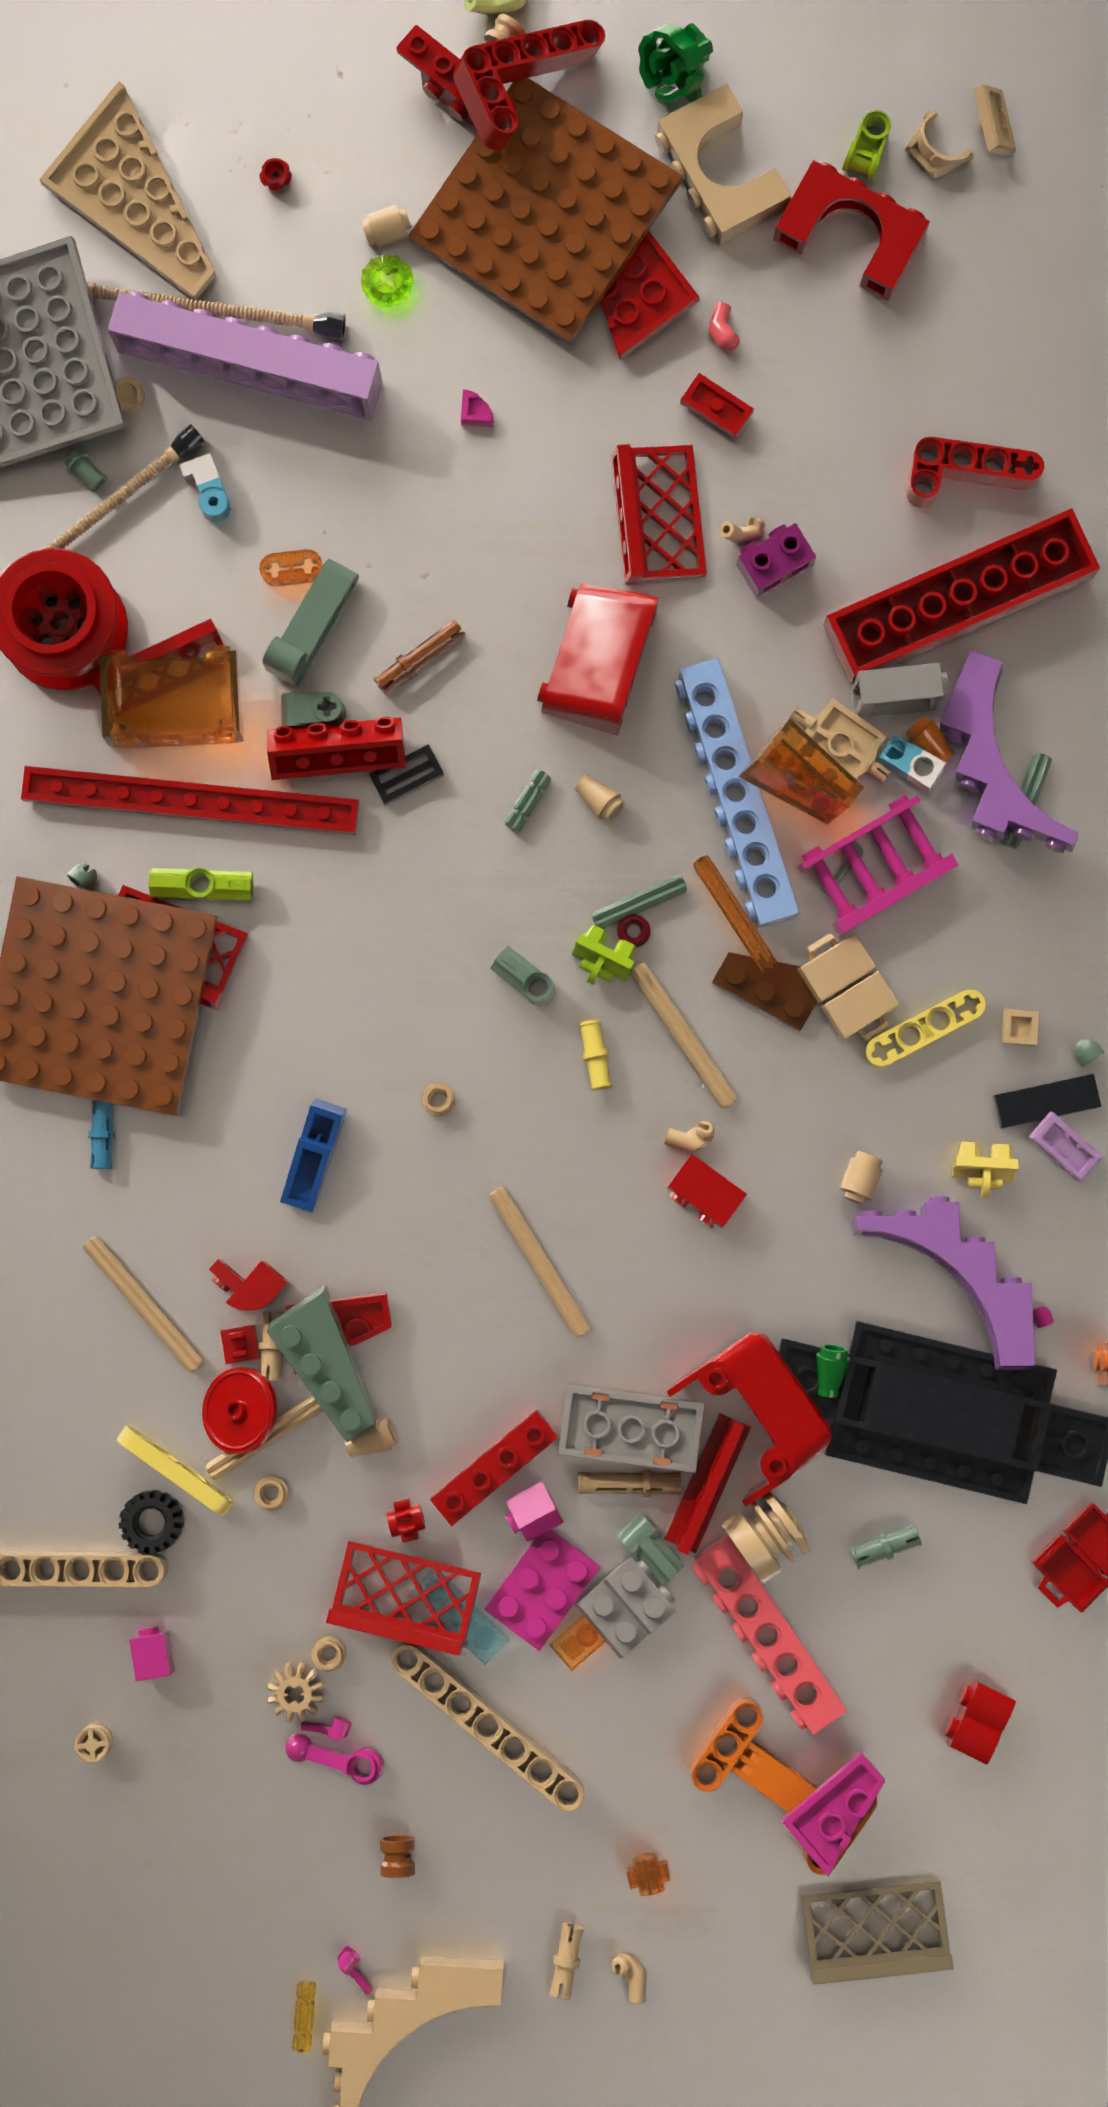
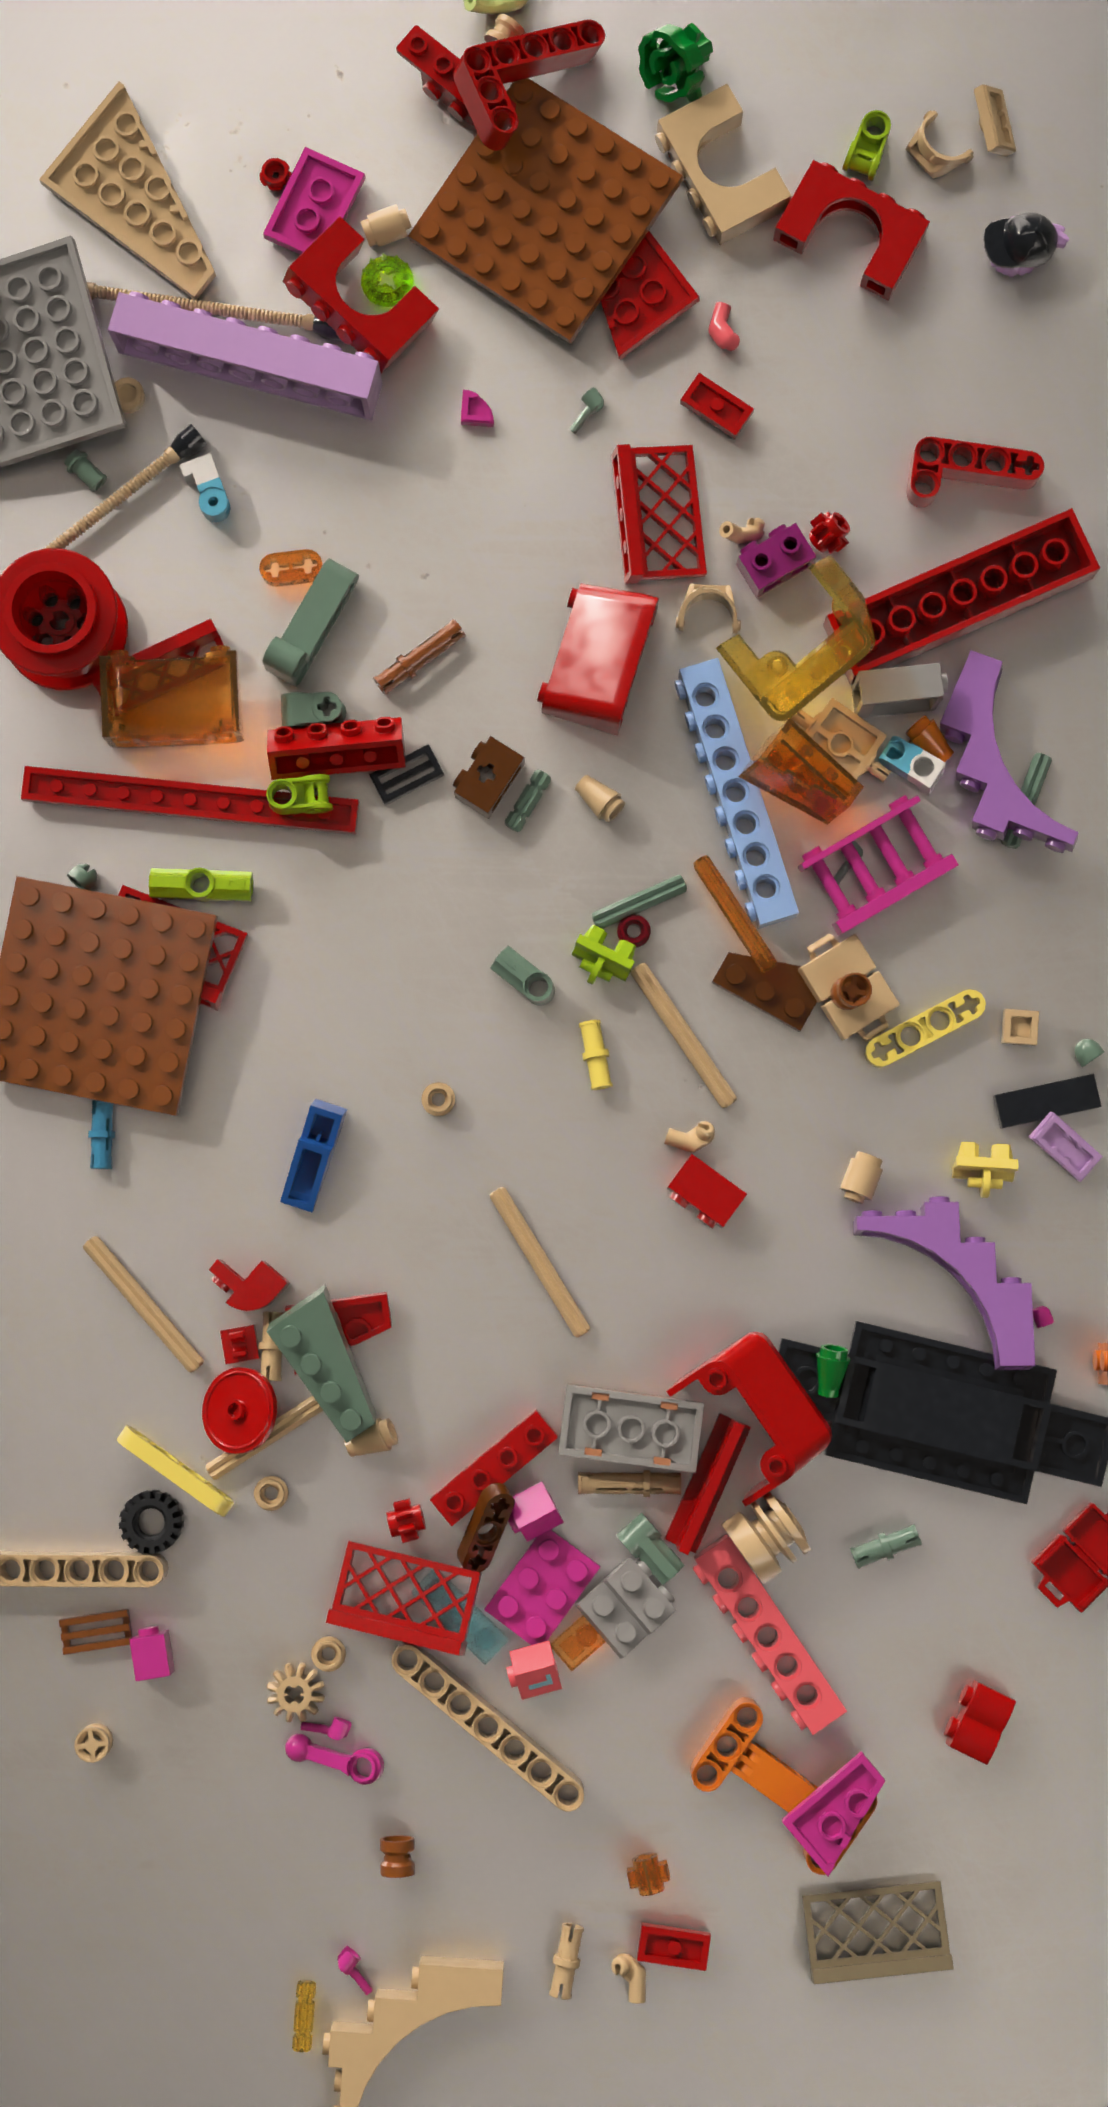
(66, 1635): none -> dark orange tile
(302, 795): none -> lime piece
(312, 200): none -> dark pink plate
(314, 282): none -> red arch
(483, 1514): none -> reddish brown beam
(505, 767): none -> reddish brown brick
(534, 1670): none -> coral brick
(594, 403): none -> sand green hand
(673, 1946): none -> red plate
(718, 593): none -> tan helmet
(788, 687): none -> clear yellow windscreen
(829, 532): none -> red gear
(857, 989): none -> dark orange wheel
(1022, 243): none -> black hair

